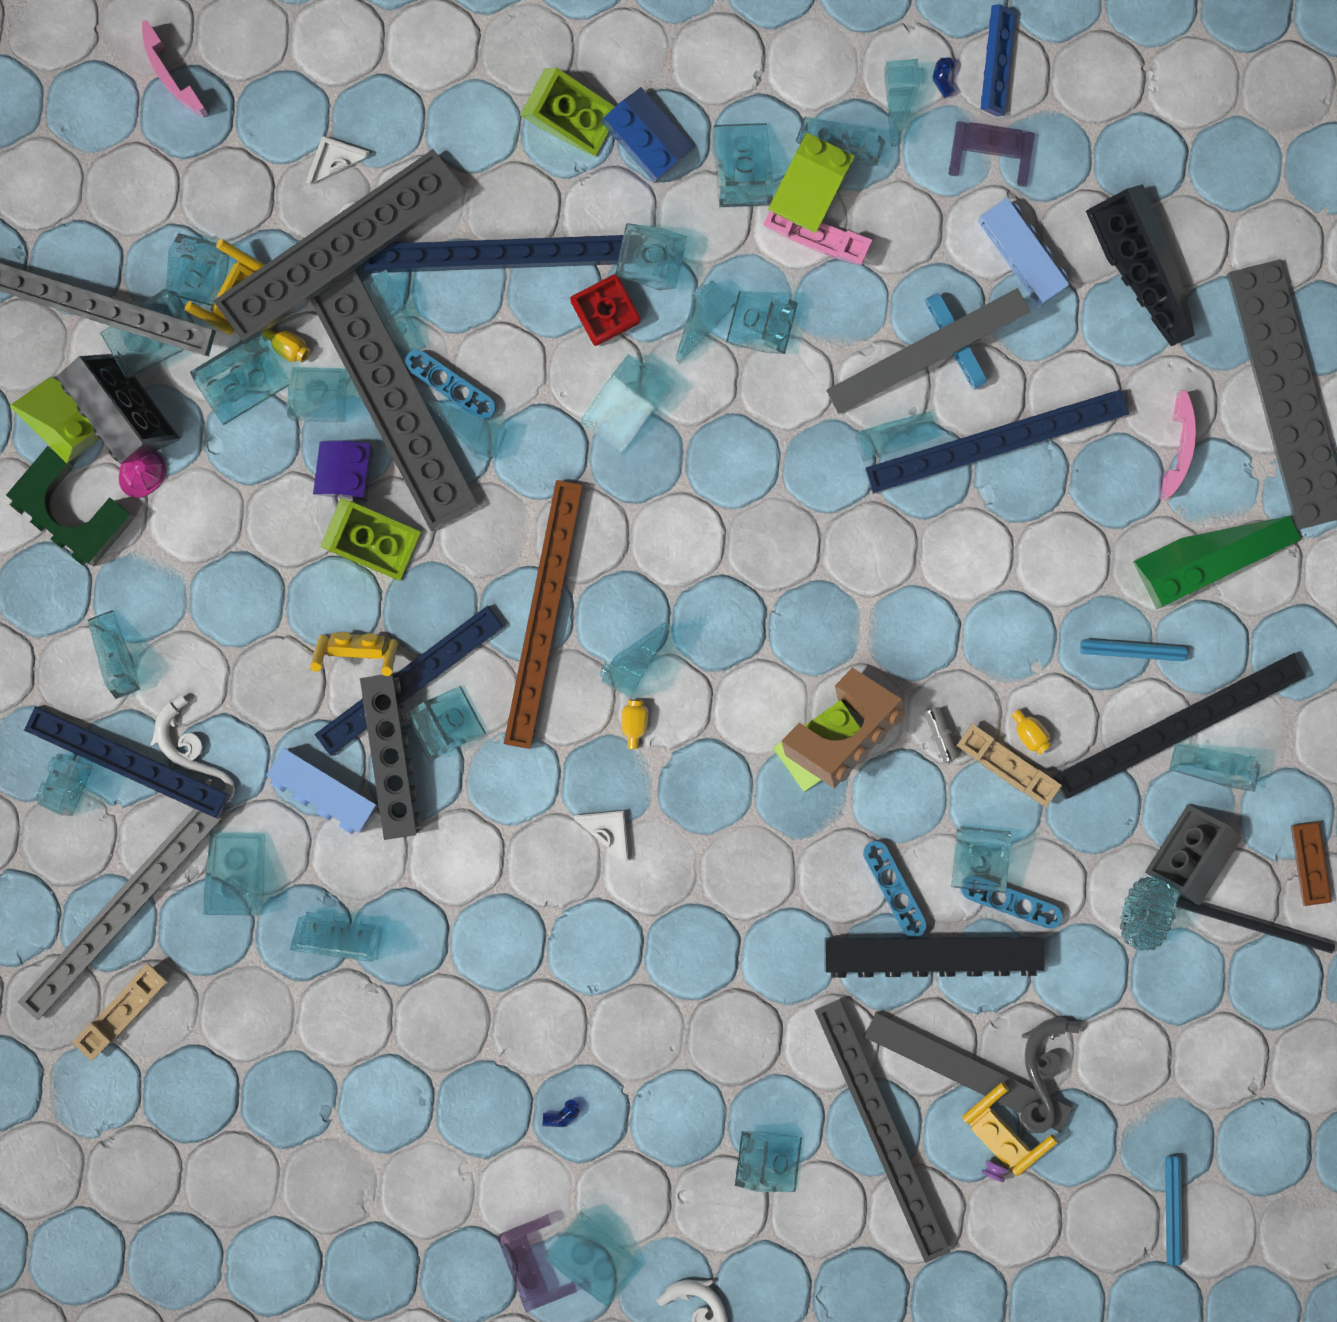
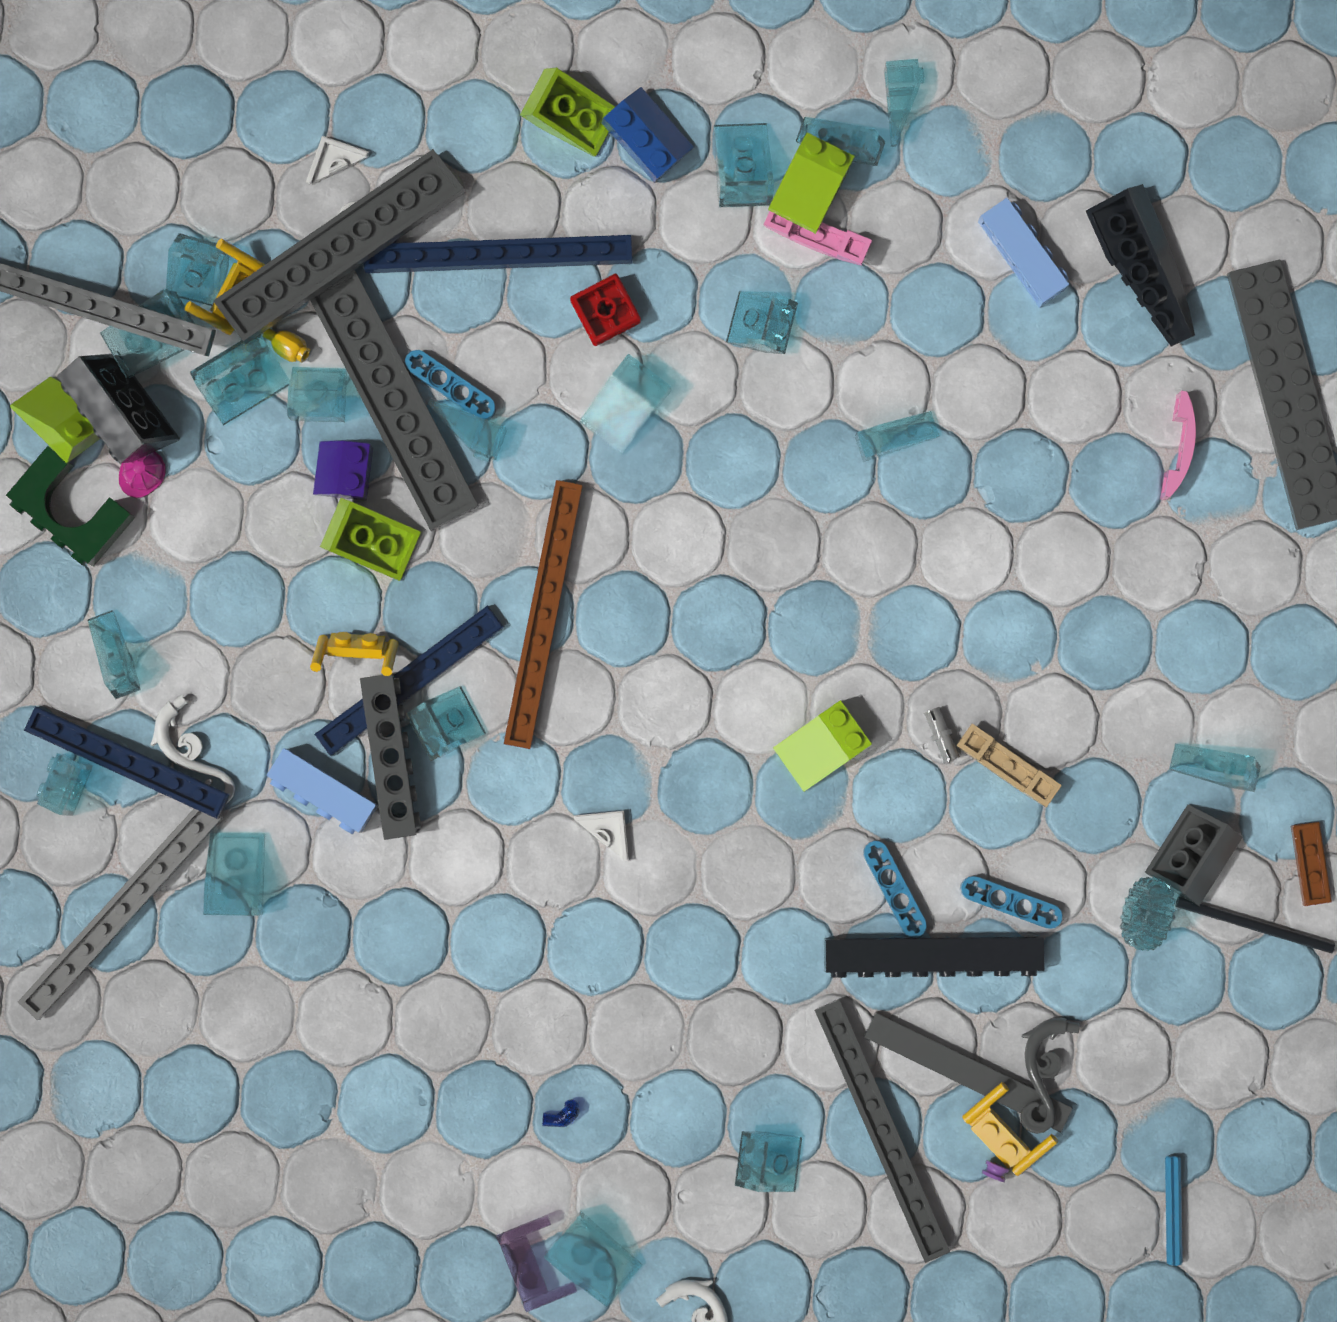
(120, 1012): tan slope -> none
(153, 47): bright pink slope -> none
(337, 937): clear light blue slope -> none
(393, 313): clear light blue slope -> none
(631, 664): clear light blue slope -> none
(634, 721): yellow plant -> none
(651, 256): clear light blue slope -> none
(705, 314): clear light blue slope -> none
(834, 759): medium nougat arch -> none
(928, 351): dark grey tile -> none
(941, 74): clear blue arm -> none
(964, 356): dark azure beam -> none
(981, 859): clear light blue slope -> none
(992, 141): clear purple plate -> none
(996, 441): dark blue plate -> none
(998, 60): blue plate -> none
(1032, 732): yellow plant -> none
(1133, 650): dark azure axle -> none
(1179, 726): black plate -> none
(1209, 556): green wedge -> none

